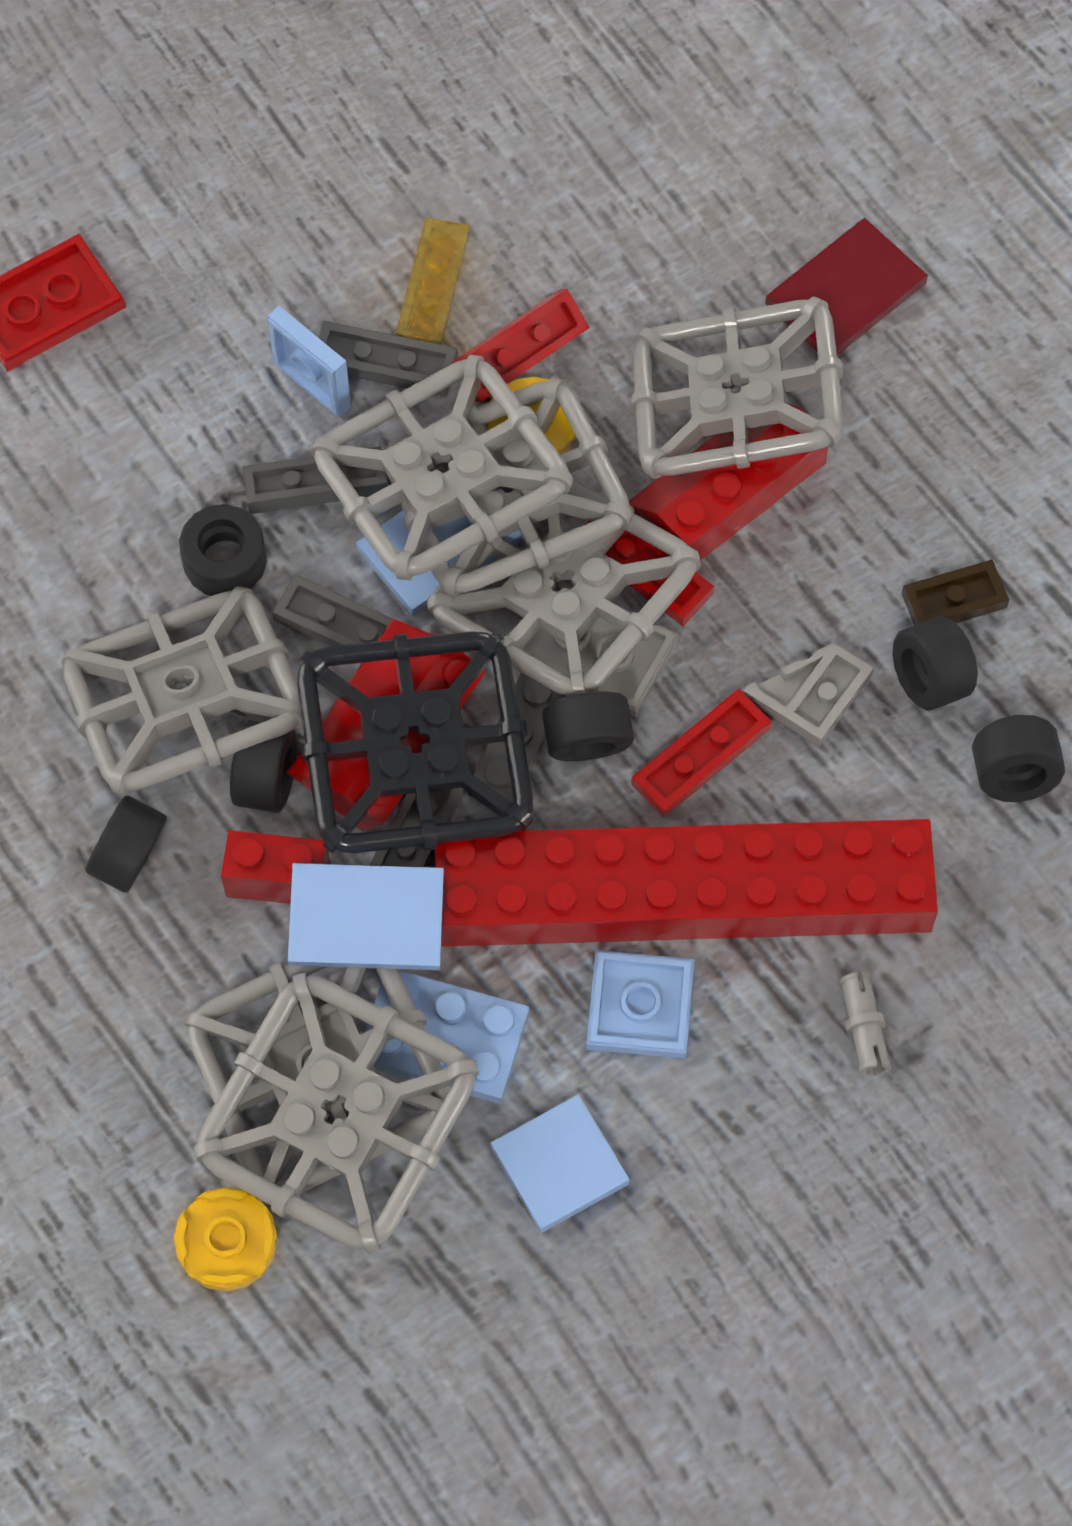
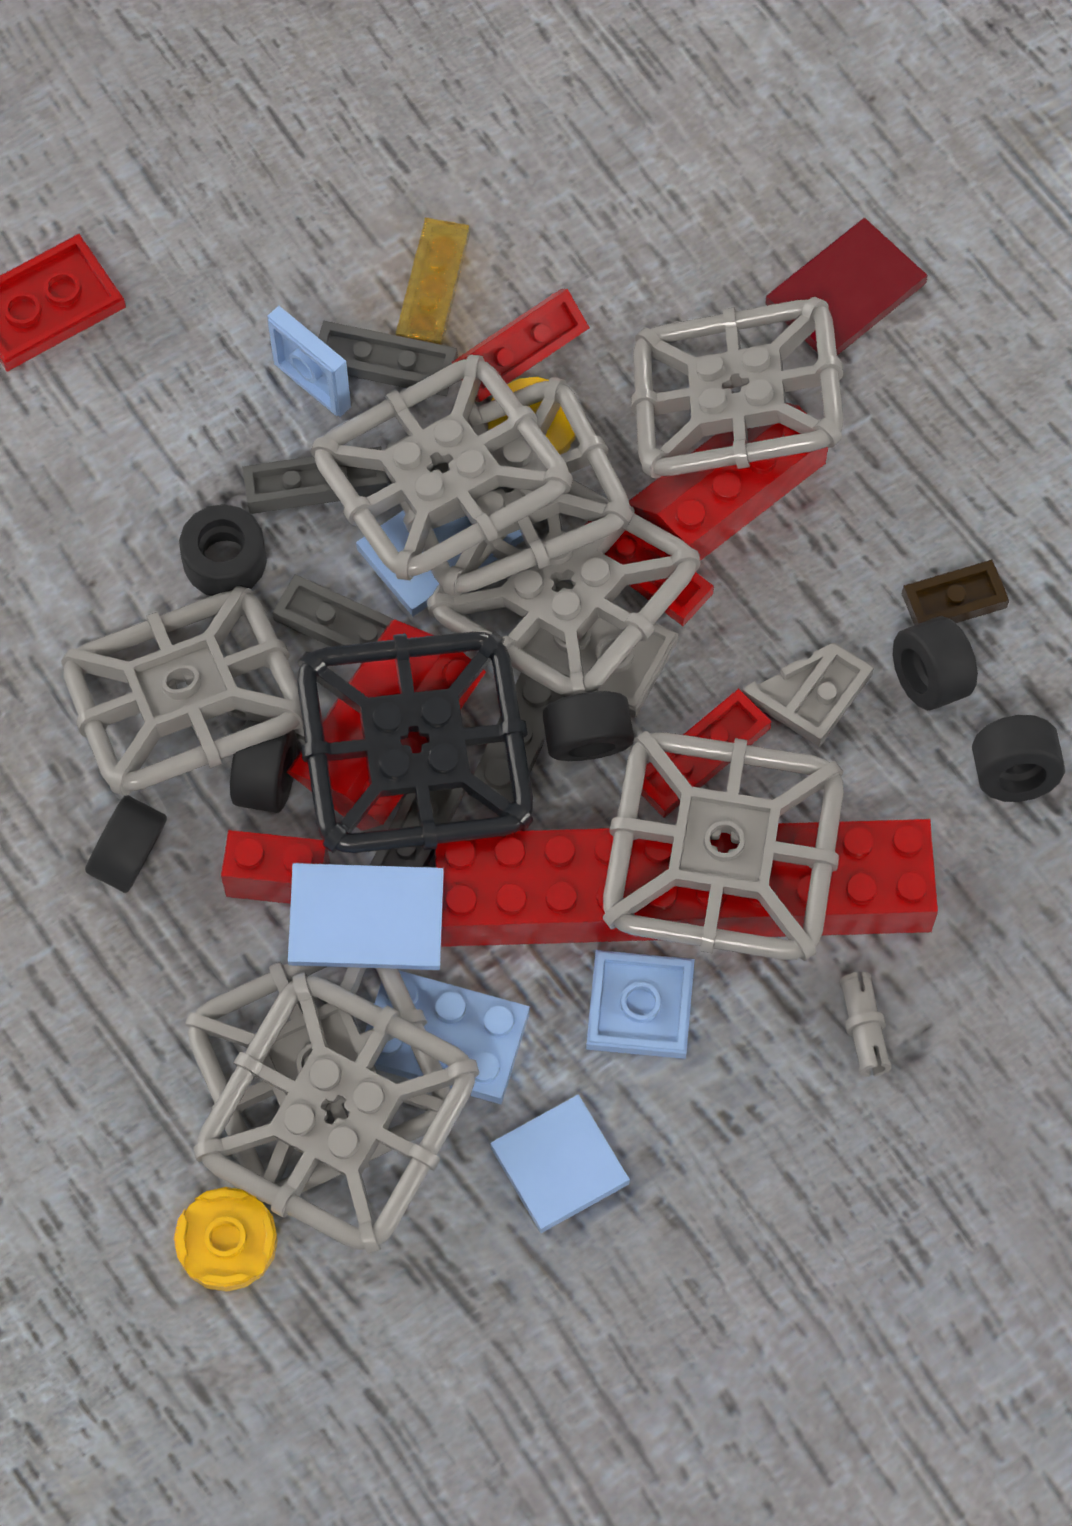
(742, 870): none -> light grey plate

